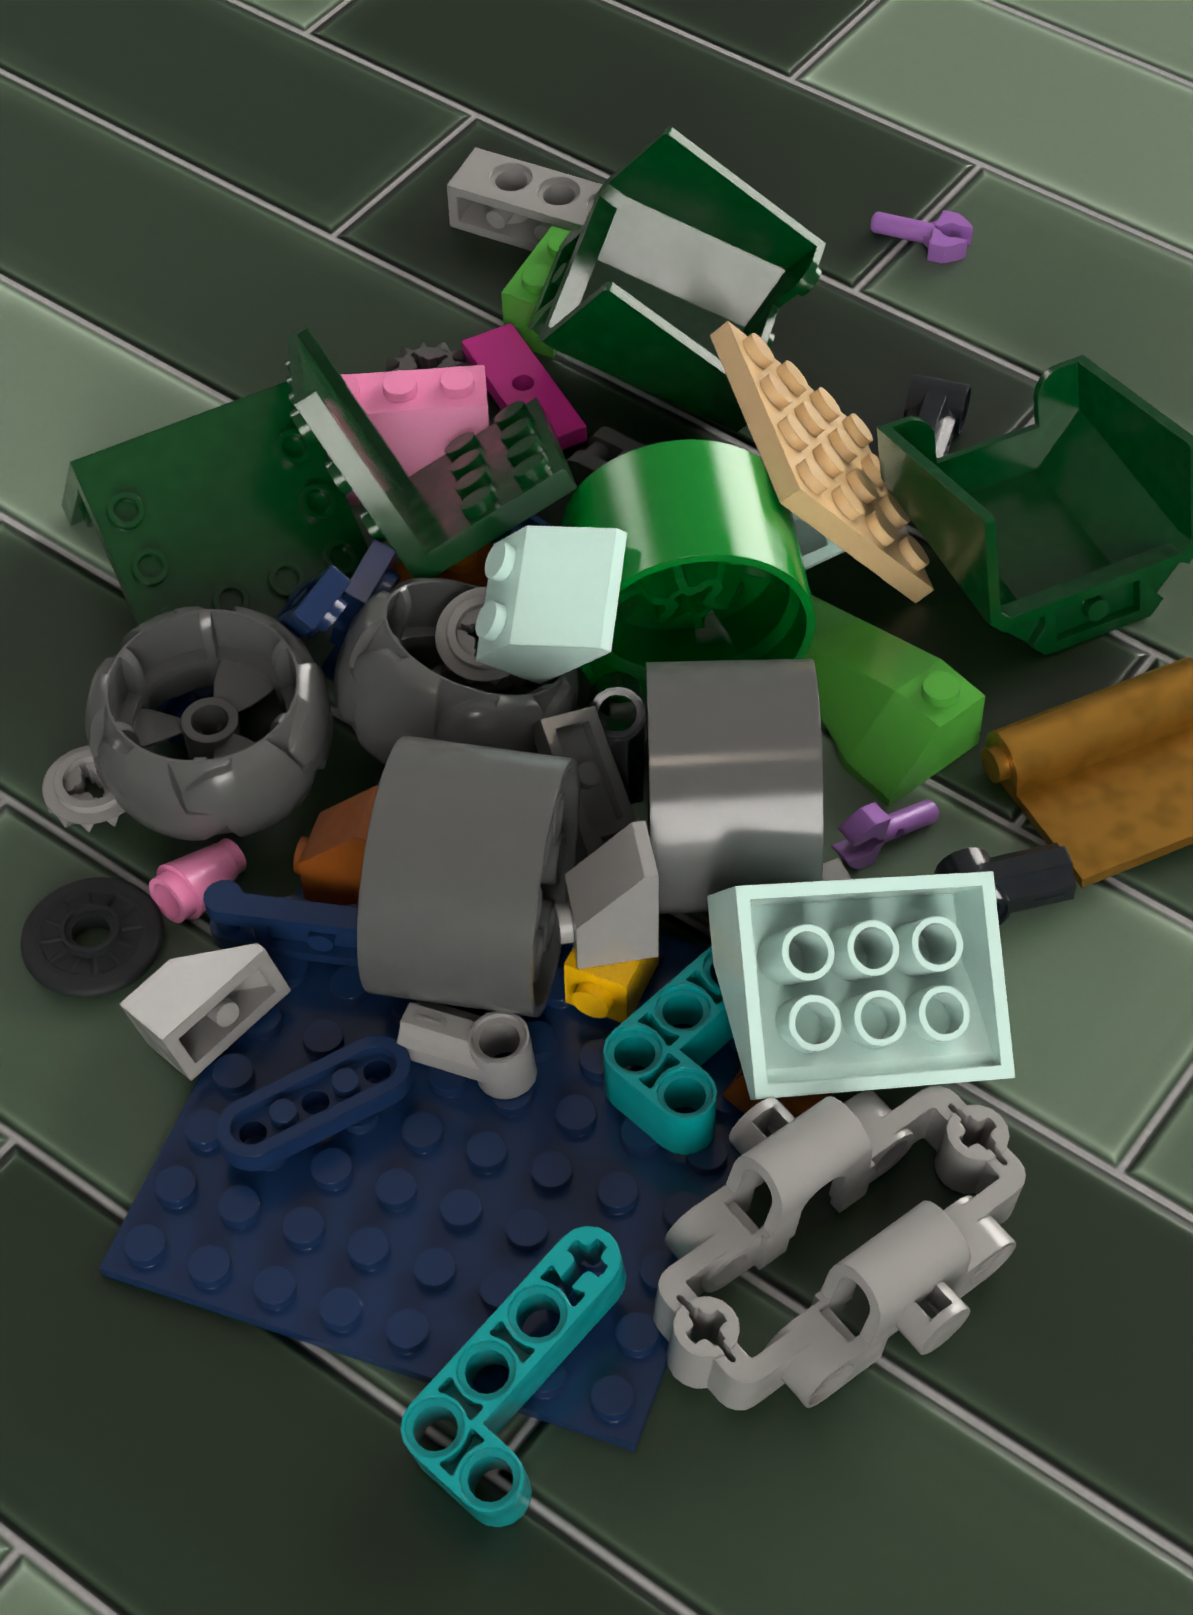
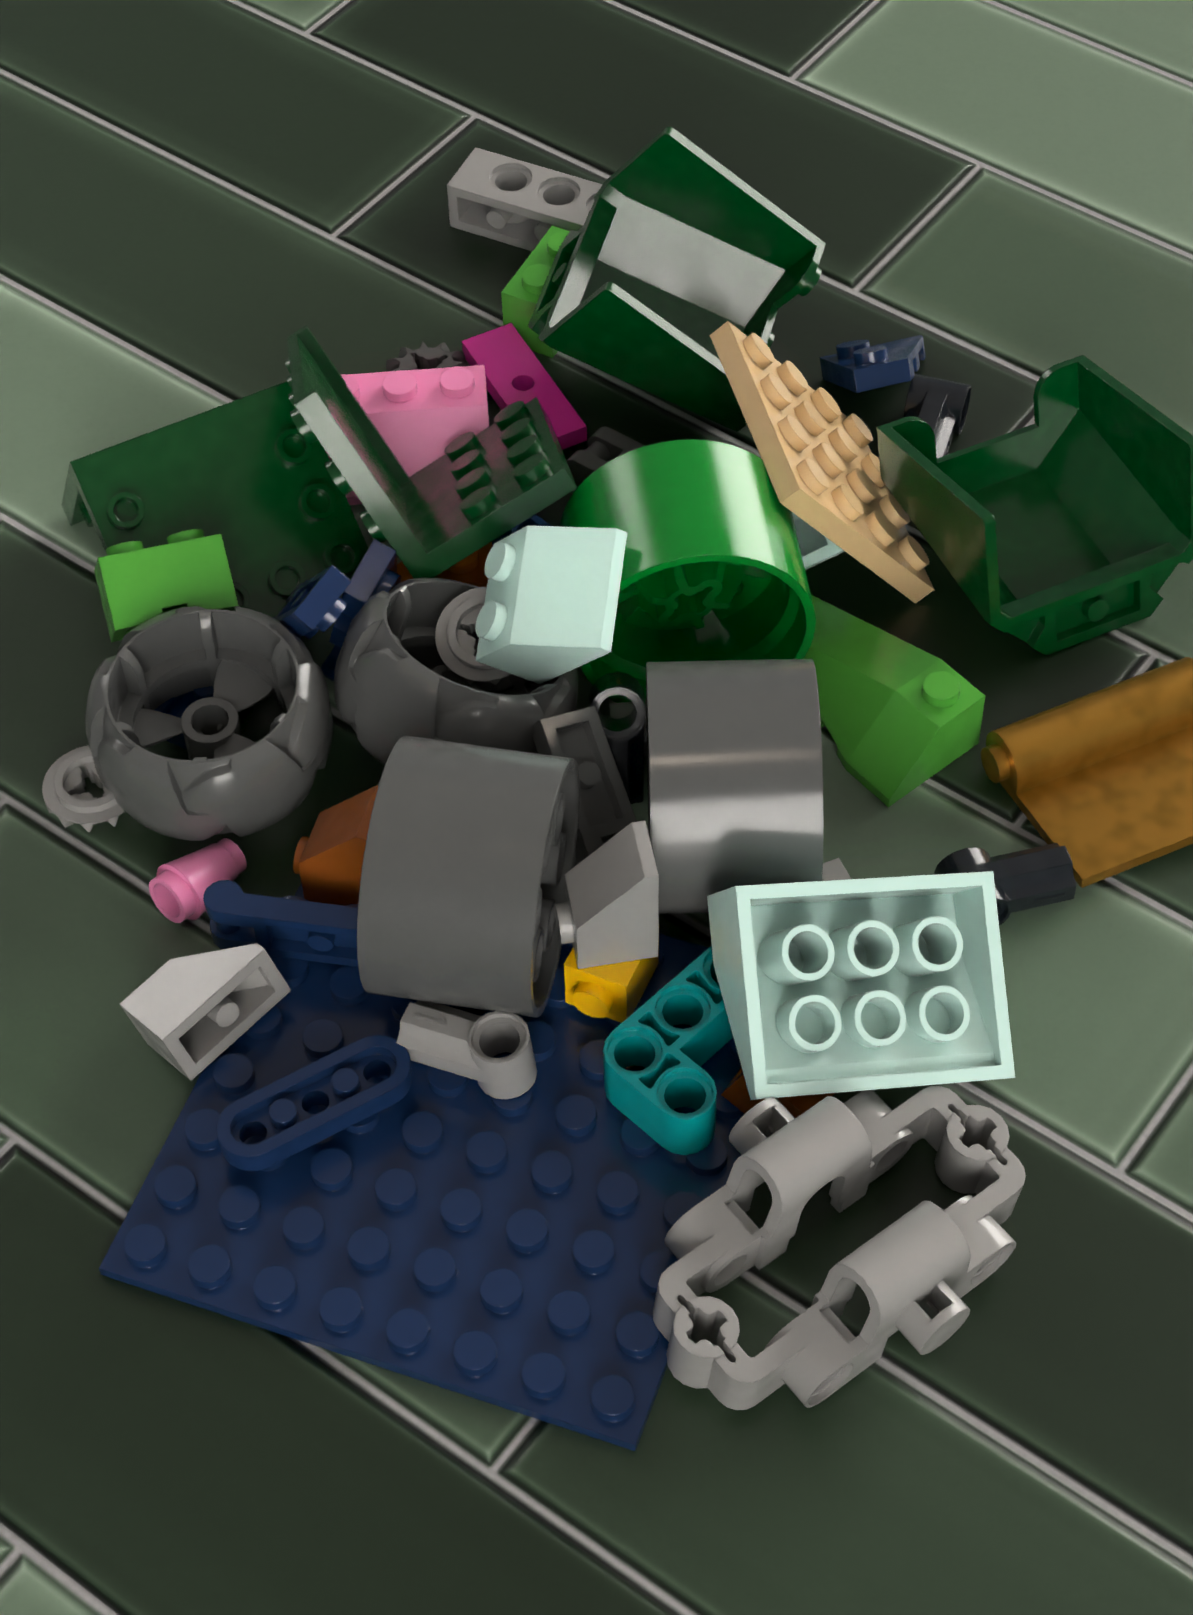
(100, 970): black wheel -> none
(149, 581): none -> bright green brick
(529, 1365): teal beam -> none
(869, 367): none -> dark blue wing
(872, 827): medium lavender bar -> none
(944, 238): medium lavender bar -> none

